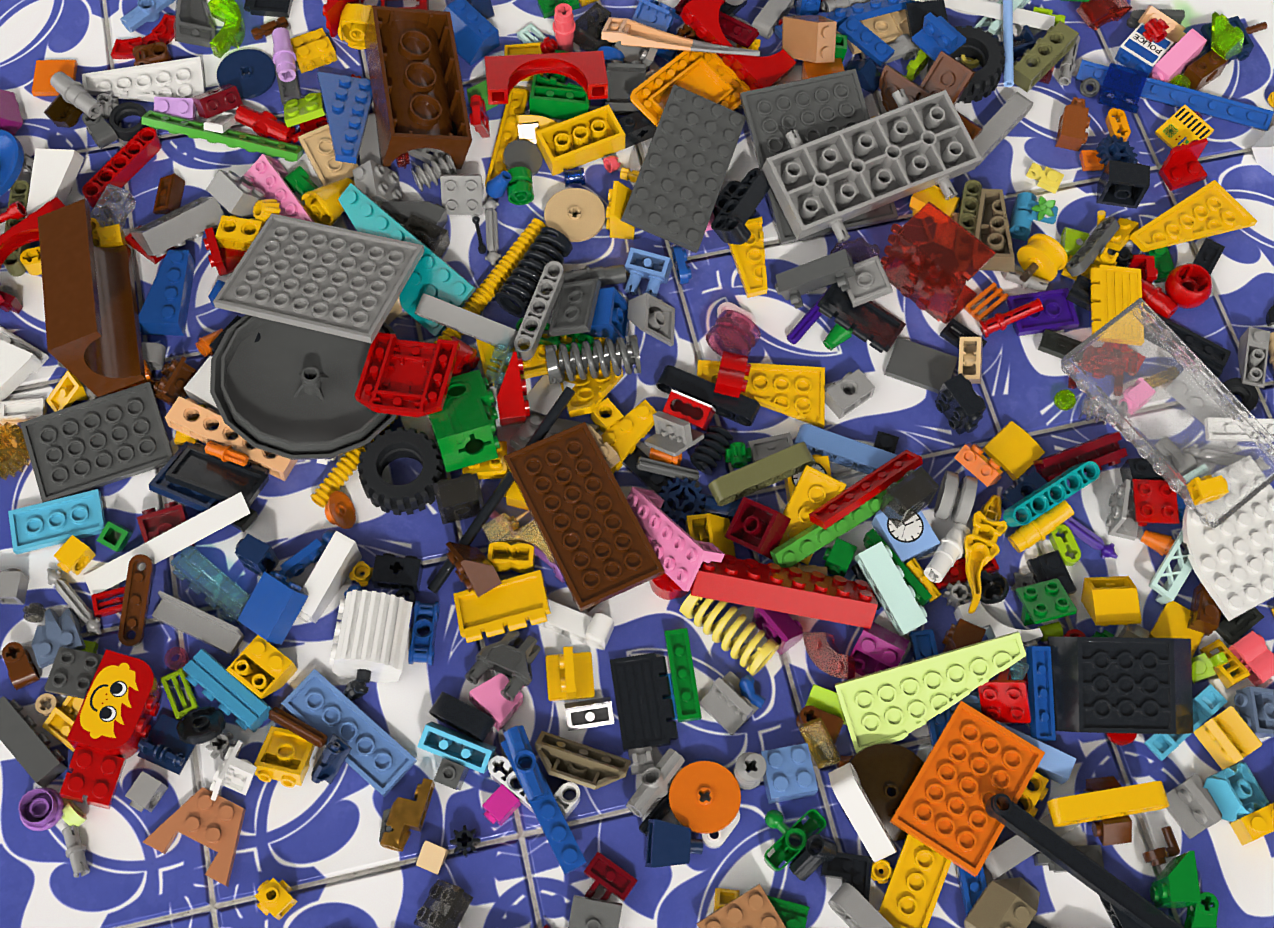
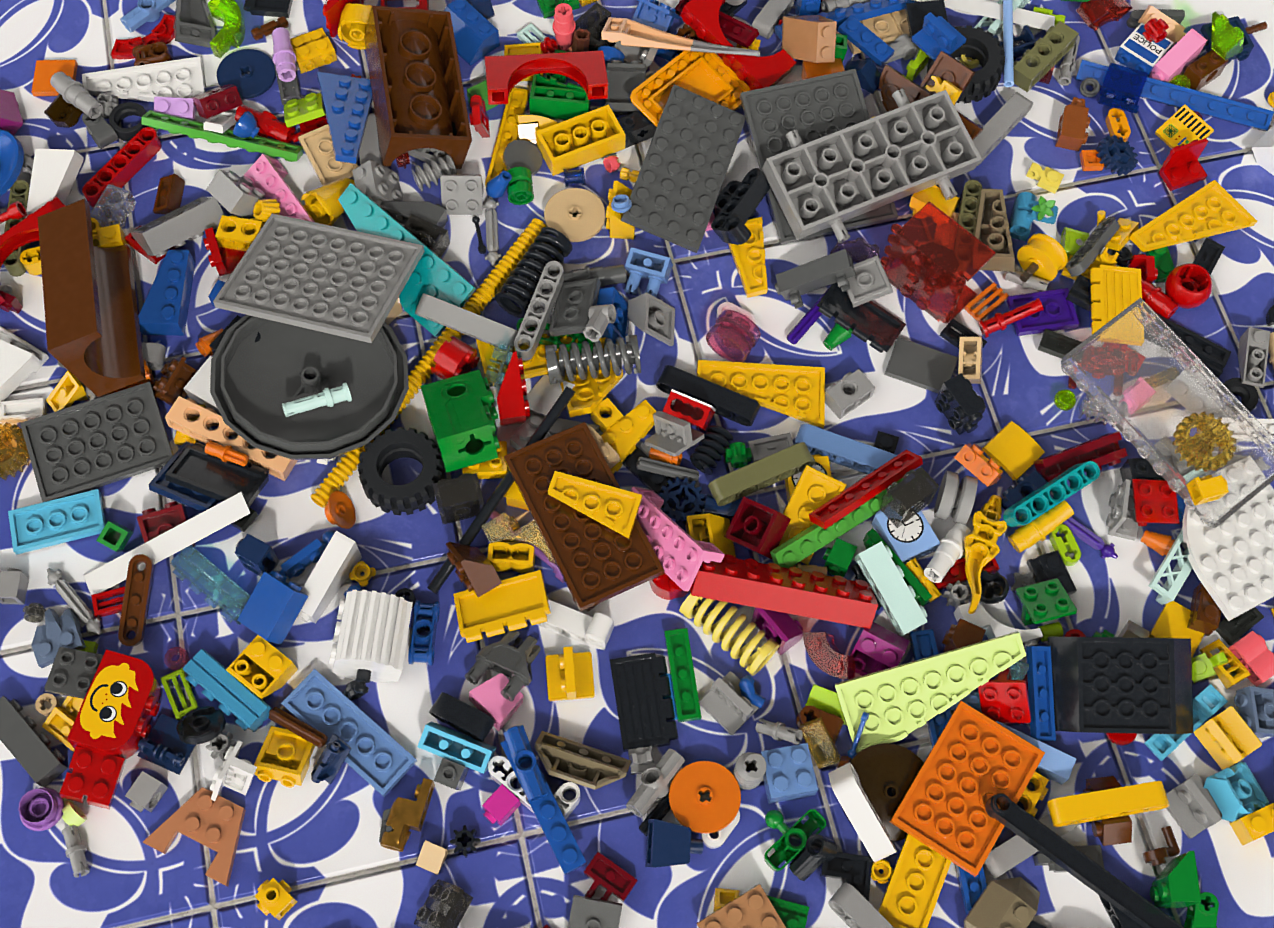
(20, 669): reddish brown piece -> none
(74, 556): yellow brick -> none
(198, 624): light grey panel -> none
(246, 126): none -> blue brick
(299, 181): green piece -> none
(327, 397): none -> light aqua pin
(386, 567): black brick -> none
(406, 375): red wedge -> none
(580, 41): none -> copper piece
(589, 713): flat silver slope -> none
(599, 318): none -> light grey piece
(601, 502): none -> yellow wing
(621, 203): none -> medium blue plate
(679, 258): blue plate -> none
(731, 374): red brick -> none
(779, 731): none -> light grey pin
(851, 752): none -> blue hinge
(951, 89): none -> yellow plate
(1111, 600): yellow slope -> none
(1123, 184): black brick -> none
(1199, 448): none -> clear yellow gear

